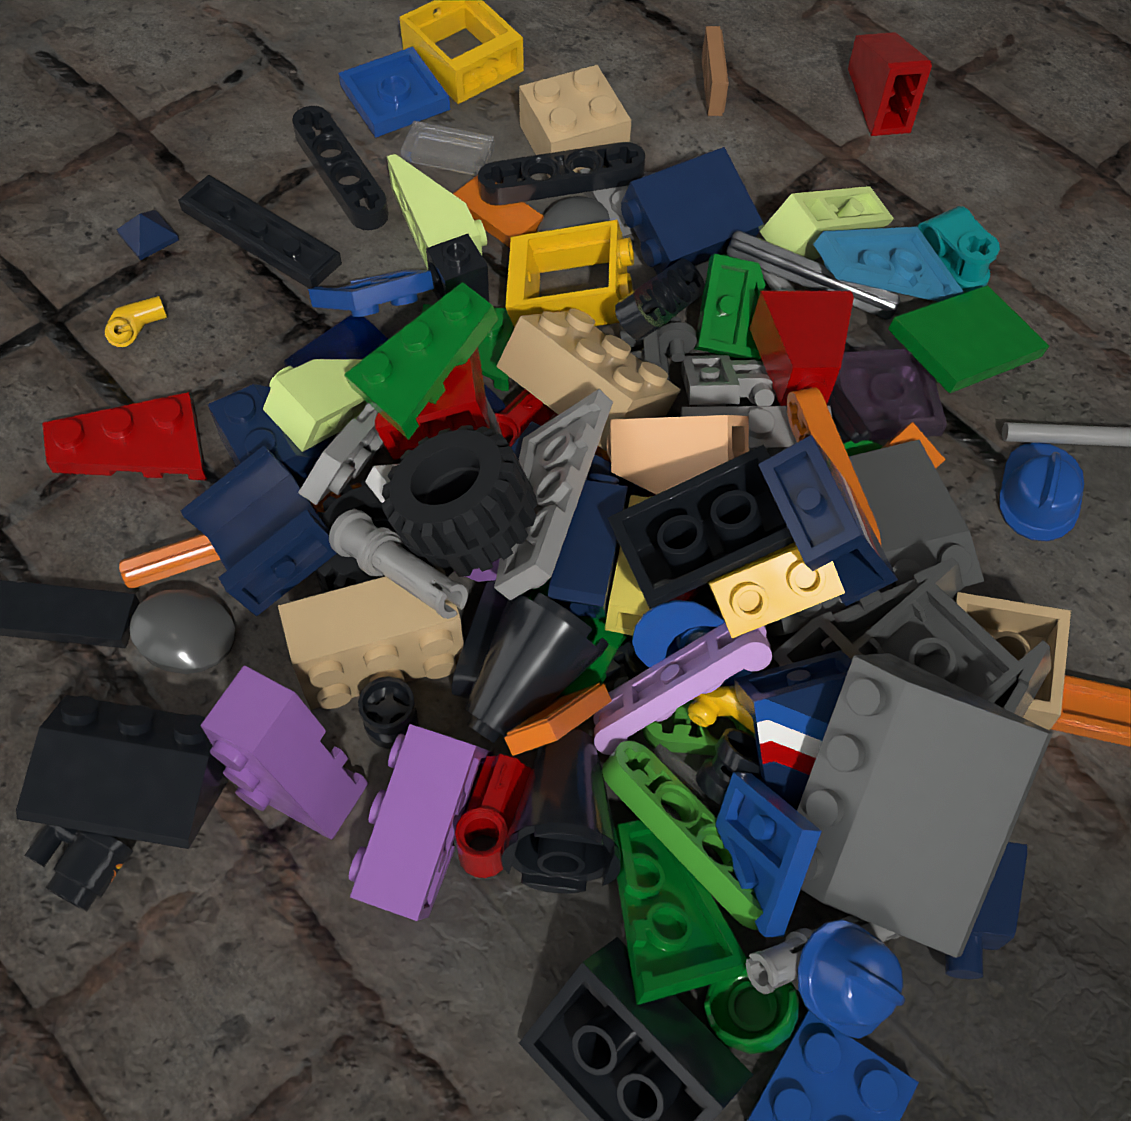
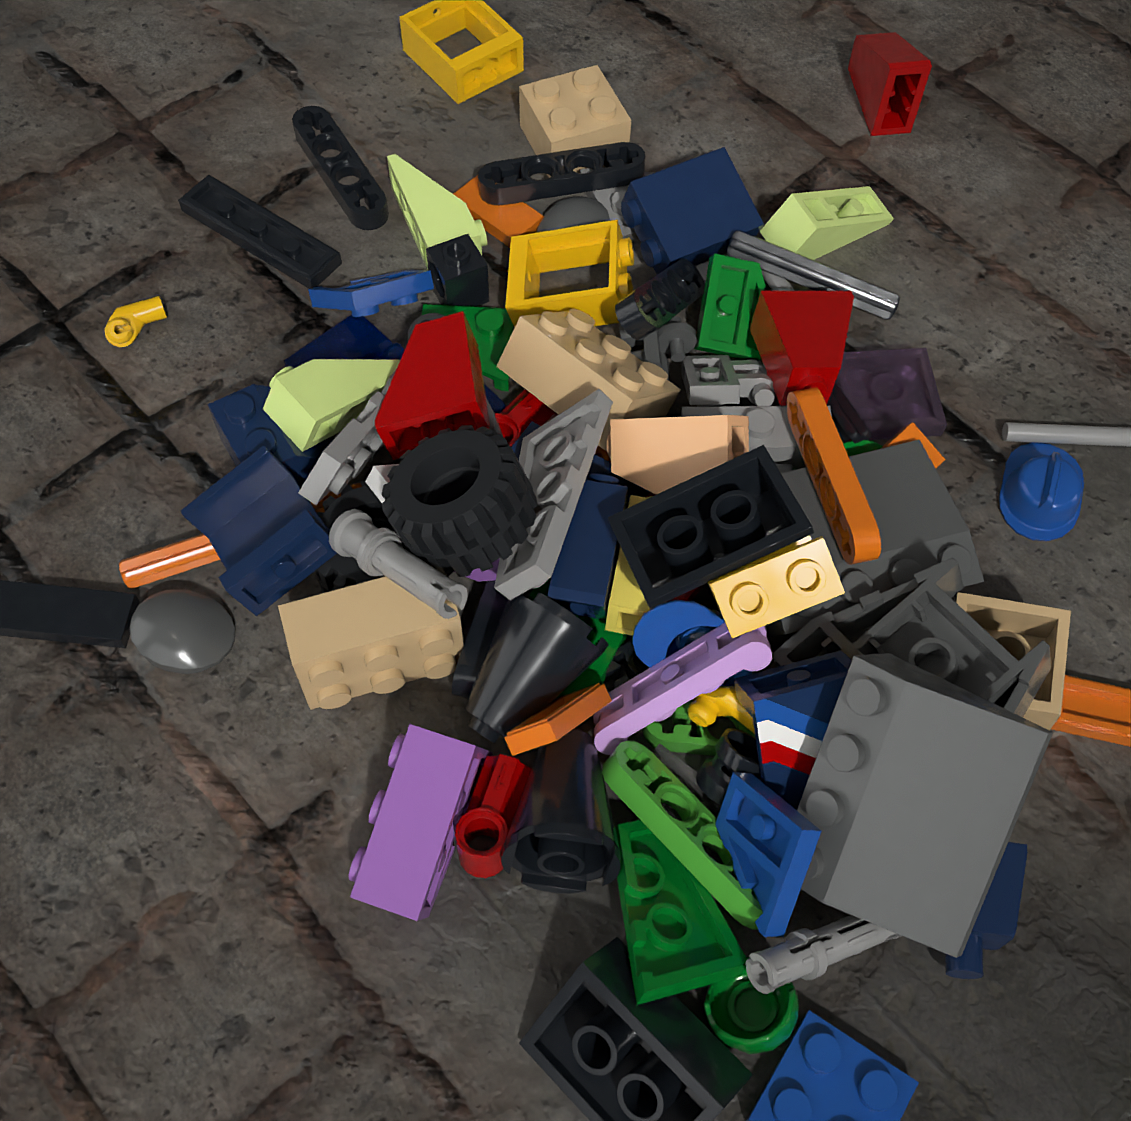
(84, 867): black piece -> none
(122, 772): black slope -> none
(135, 437): red wing -> none
(147, 234): dark blue slope -> none
(277, 754): medium lavender wedge -> none
(385, 700): black wheel -> none
(394, 91): blue plate -> none
(416, 361): green wing -> none
(447, 148): clear tile -> none
(714, 71): medium nougat tile -> none
(827, 519): dark blue panel -> none
(849, 978): blue piece -> none
(888, 260): dark azure wing -> none
(962, 246): teal piece -> none
(968, 338): green tile -> none

